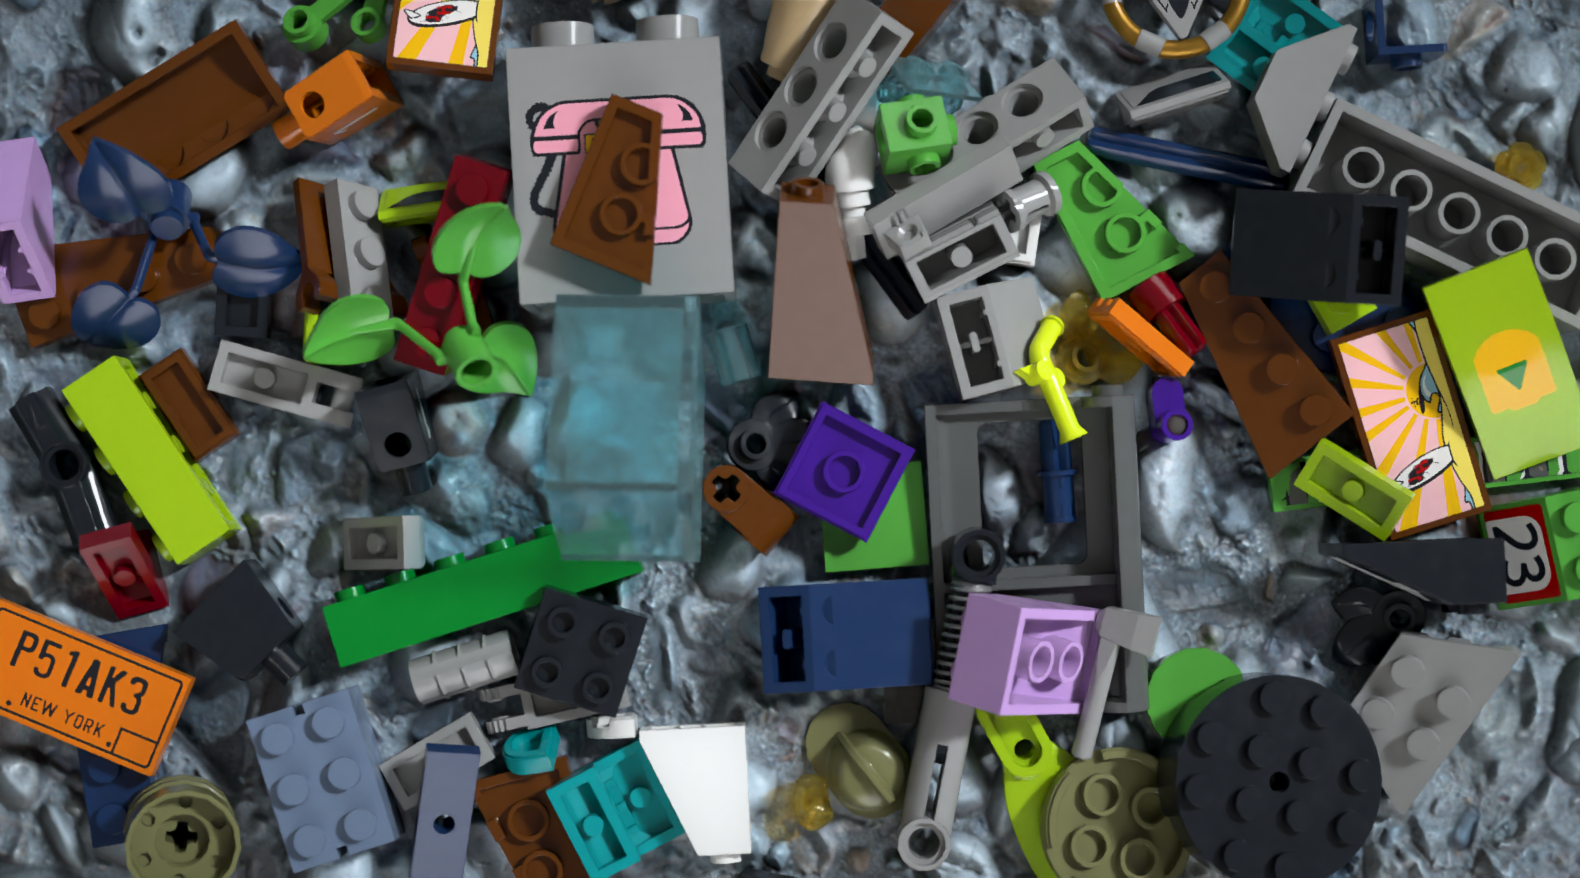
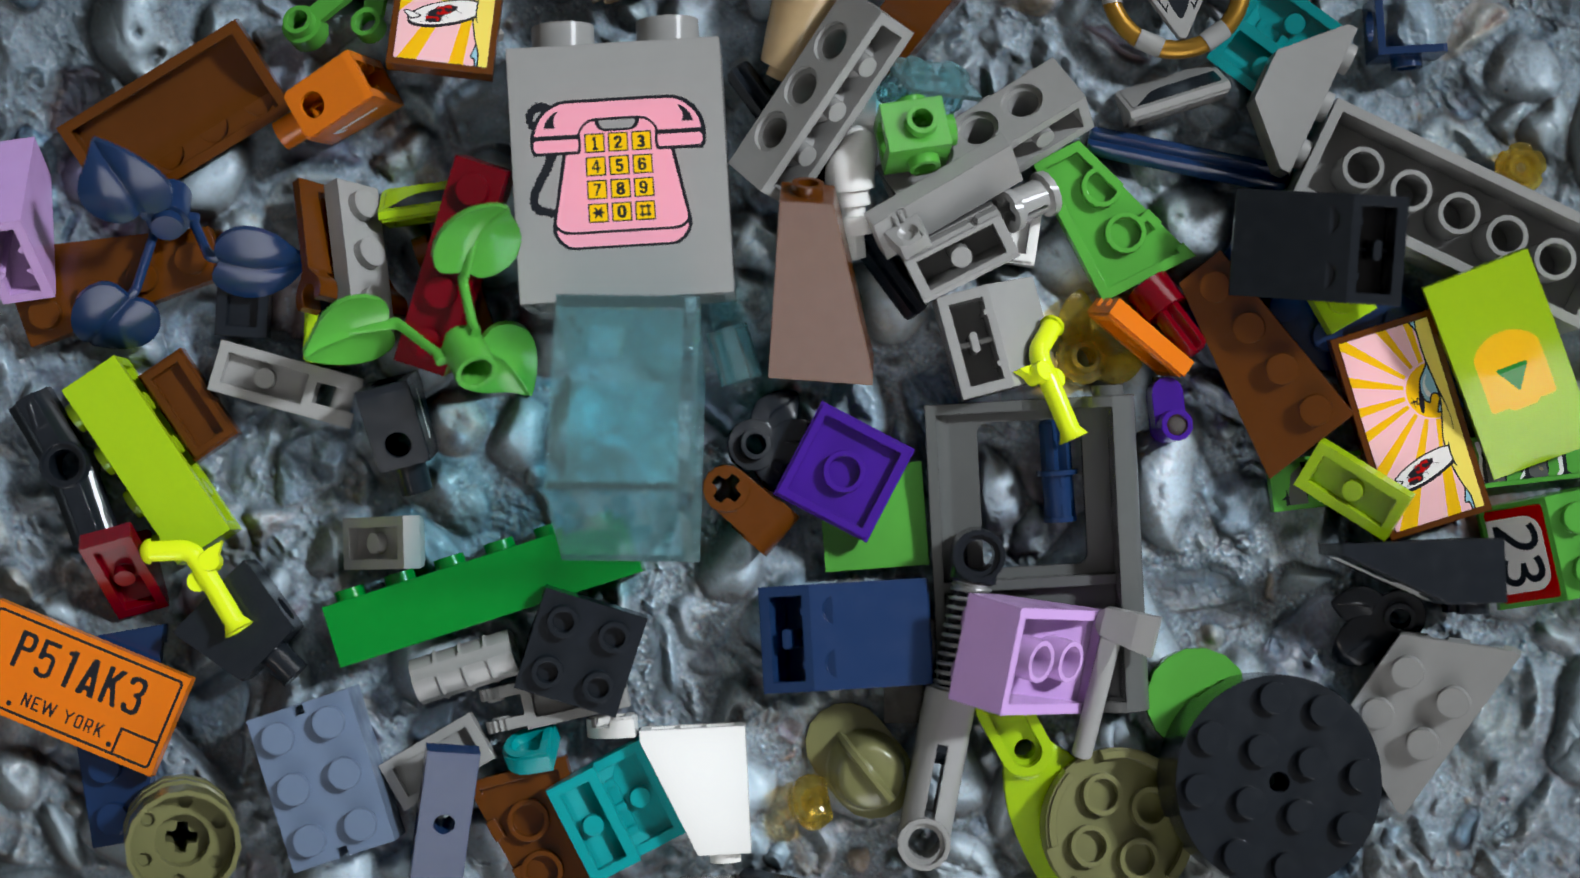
(202, 578): none -> neon yellow piece
(616, 193): reddish brown wing -> none

